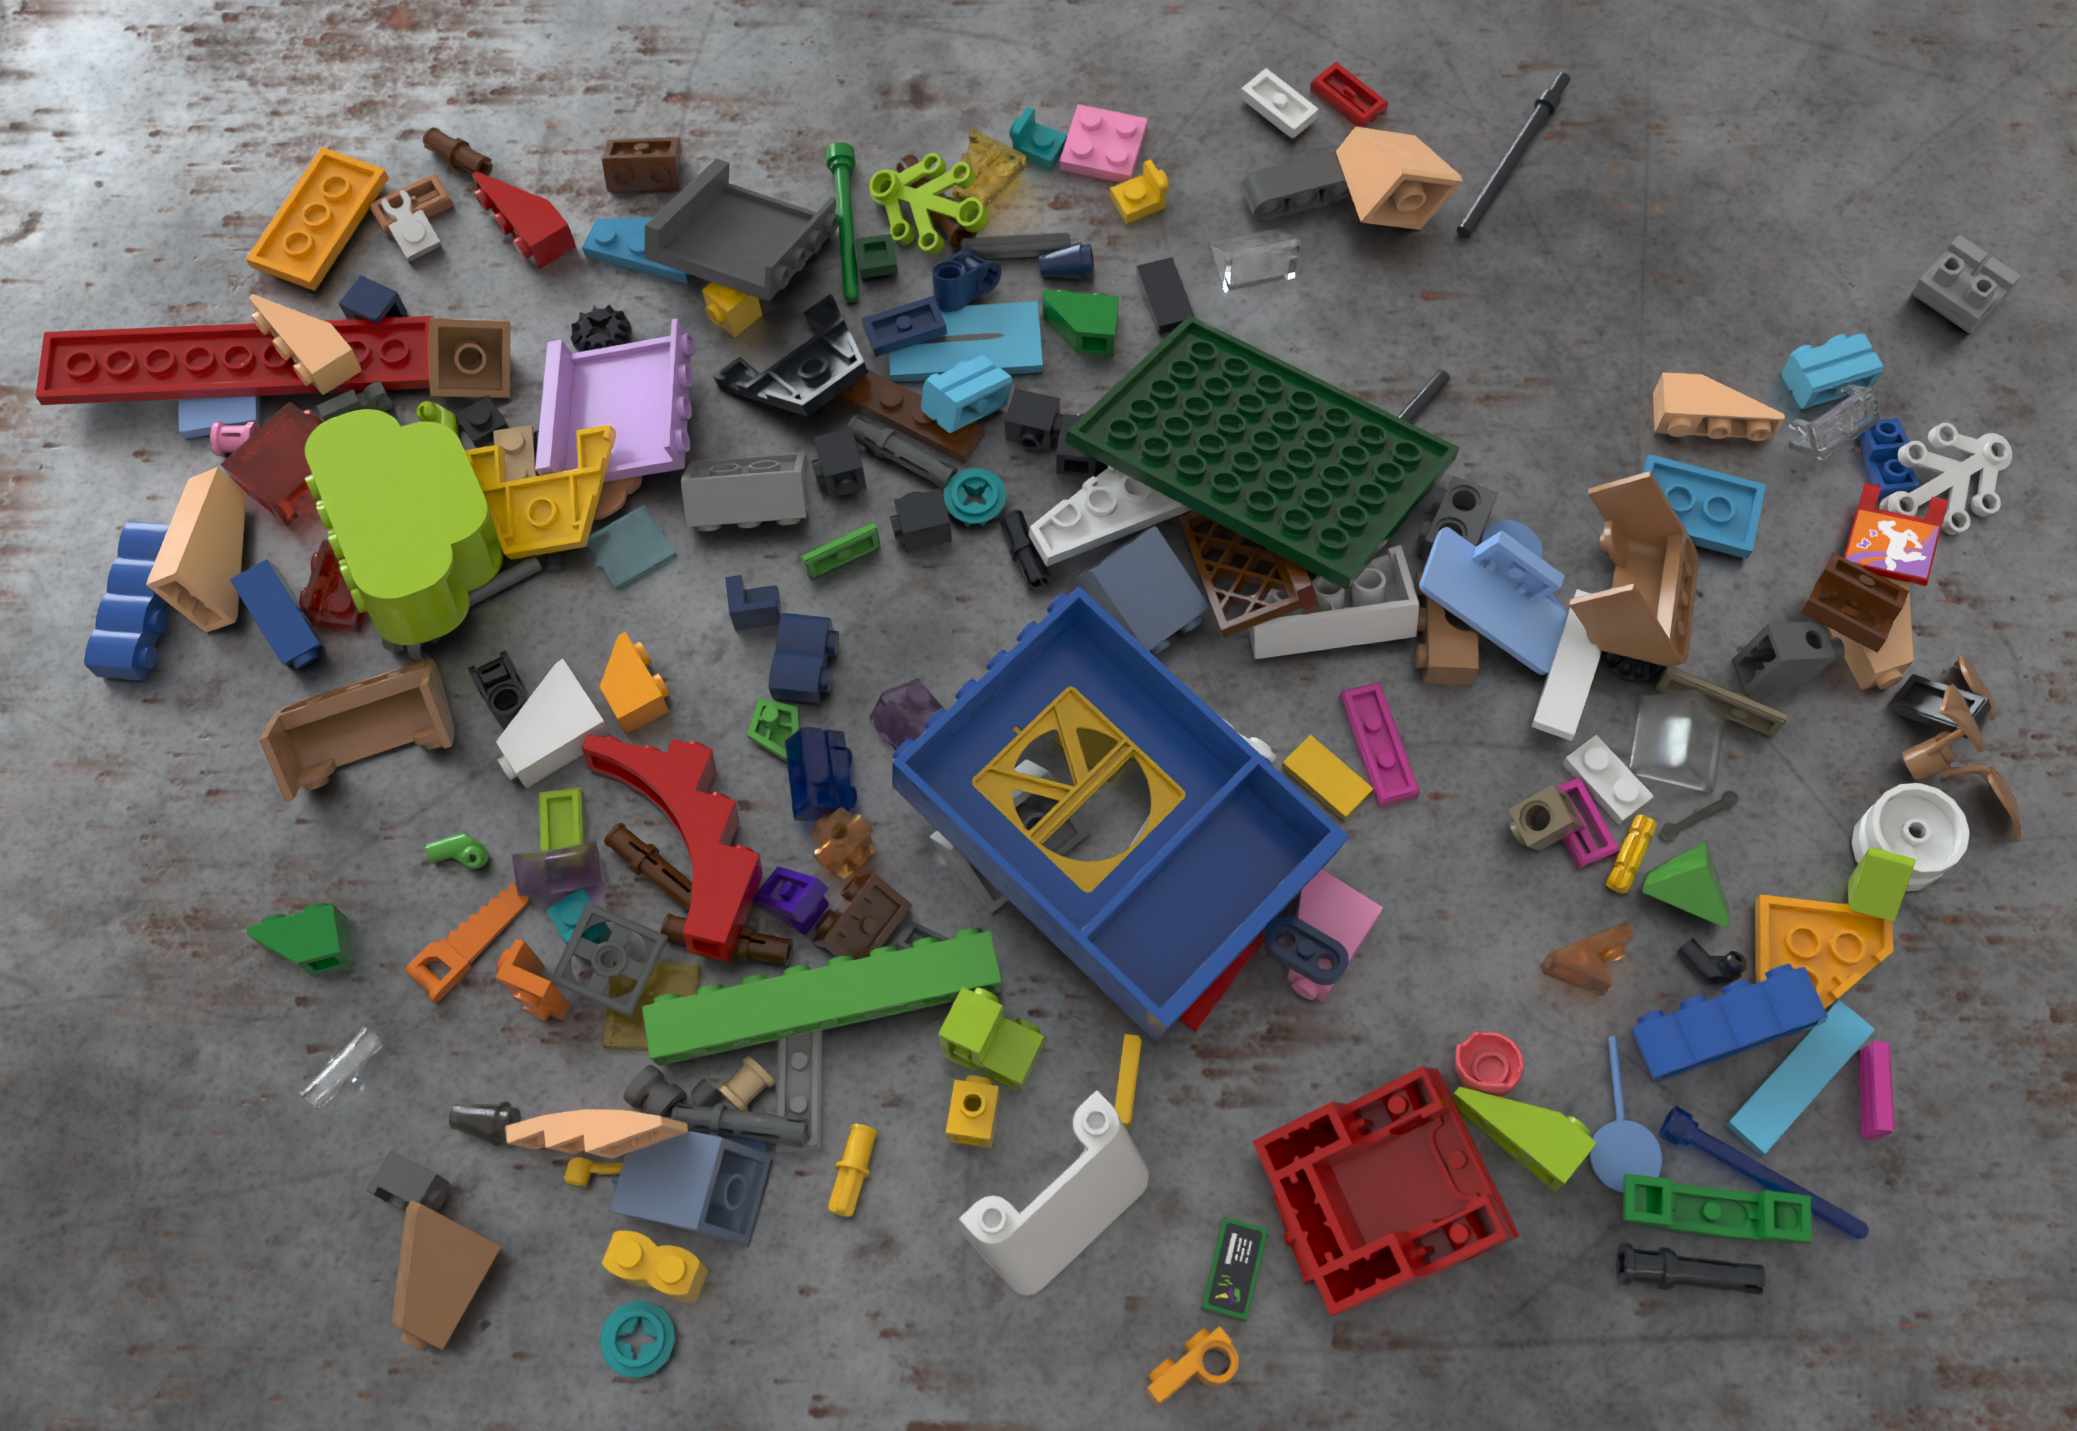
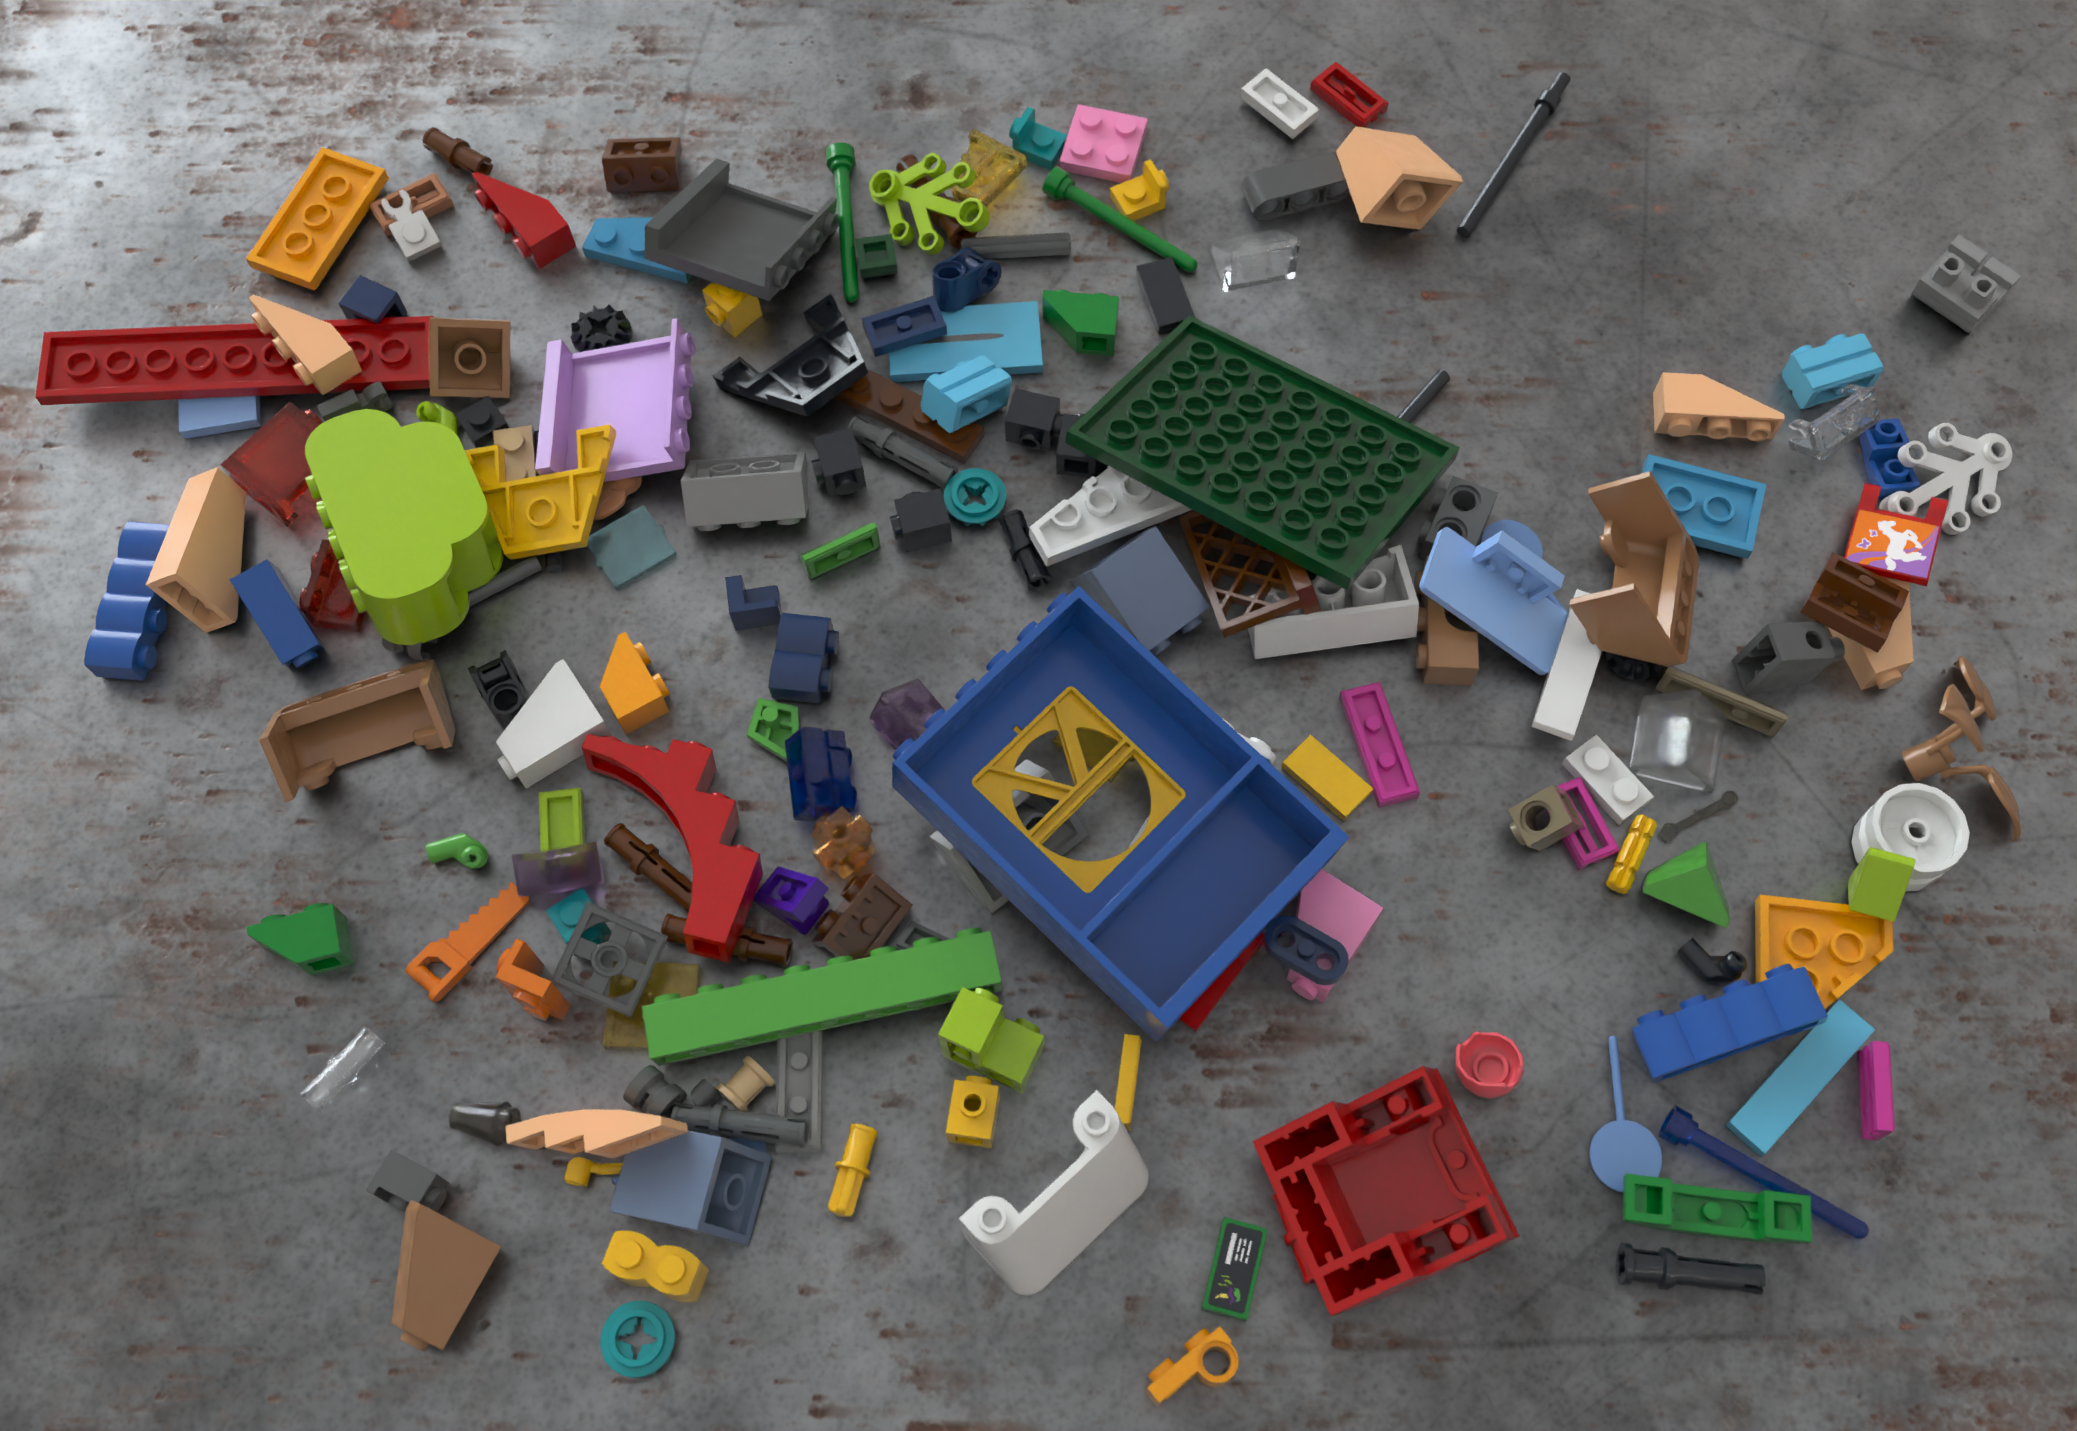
(229, 438): bright pink bush -> none
(1060, 185): none -> green piece
(1069, 262): dark blue cone -> none
(1532, 1135): lime slope -> none
(1581, 964): clear orange slope -> none
(1922, 699): black tile -> none

